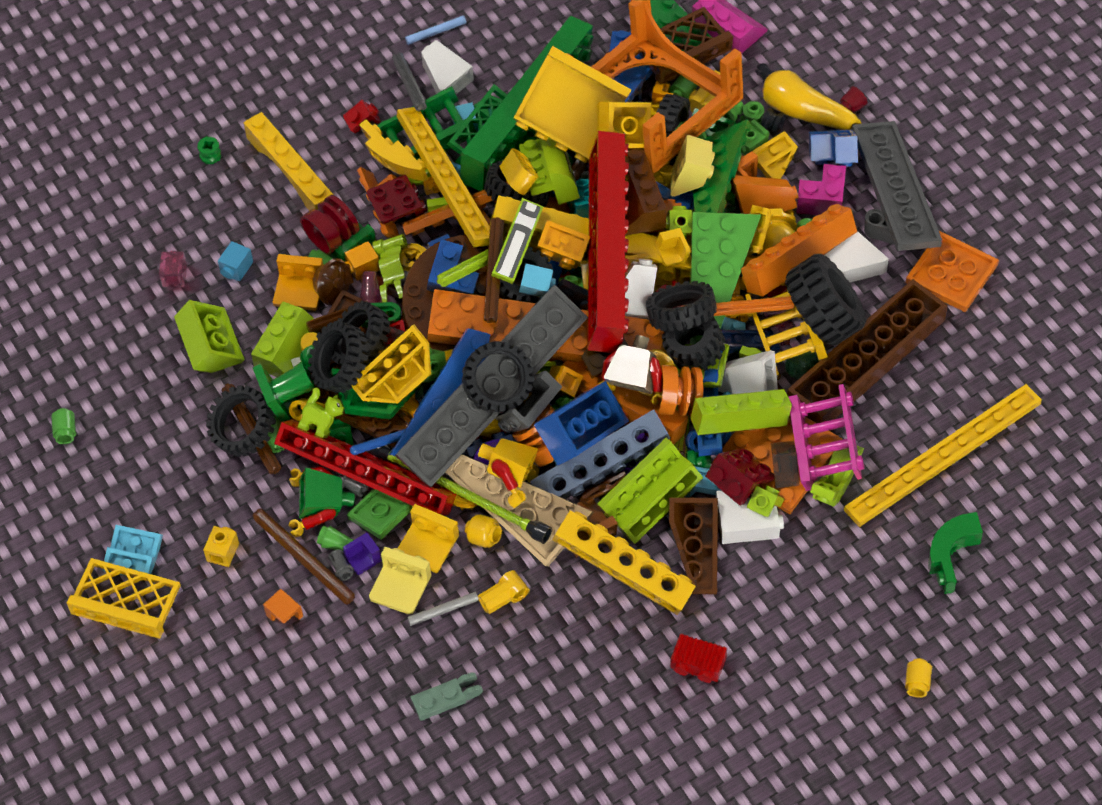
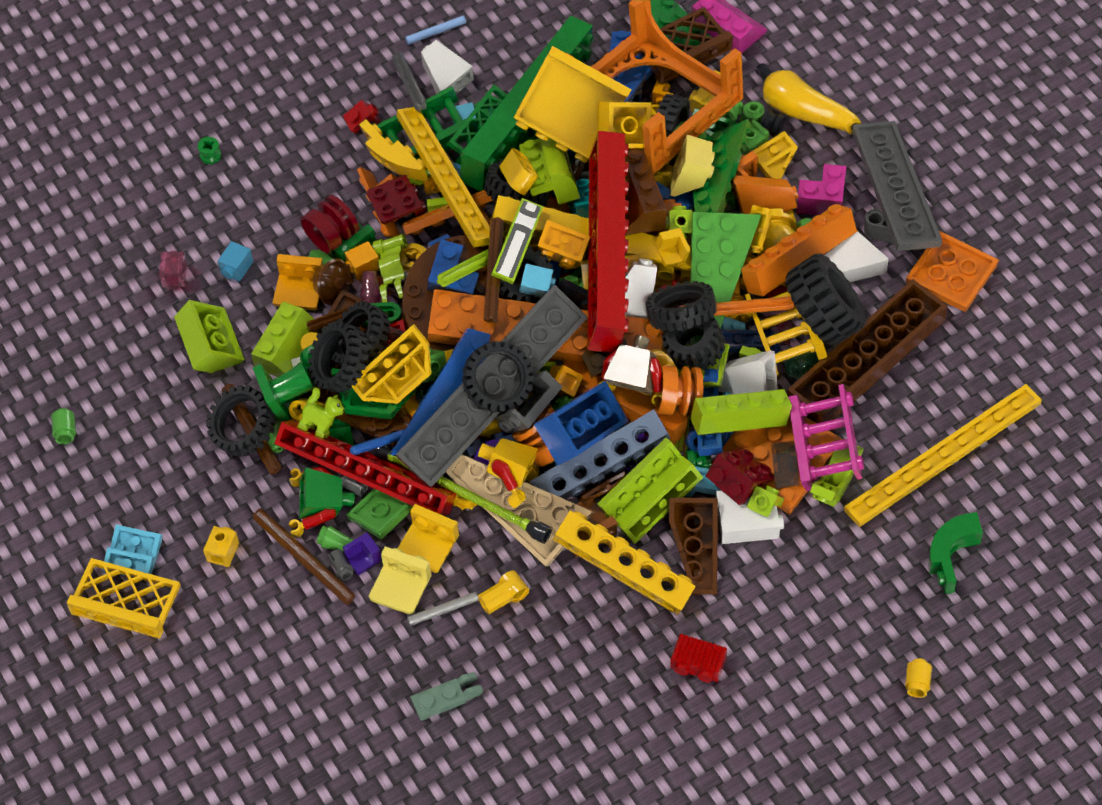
(272, 144): yellow arch -> none
(282, 607): orange panel -> none
(483, 531): yellow head -> none
(683, 87): bright green brick -> none
(833, 145): brick -> none
(854, 99): dark red hat -> none

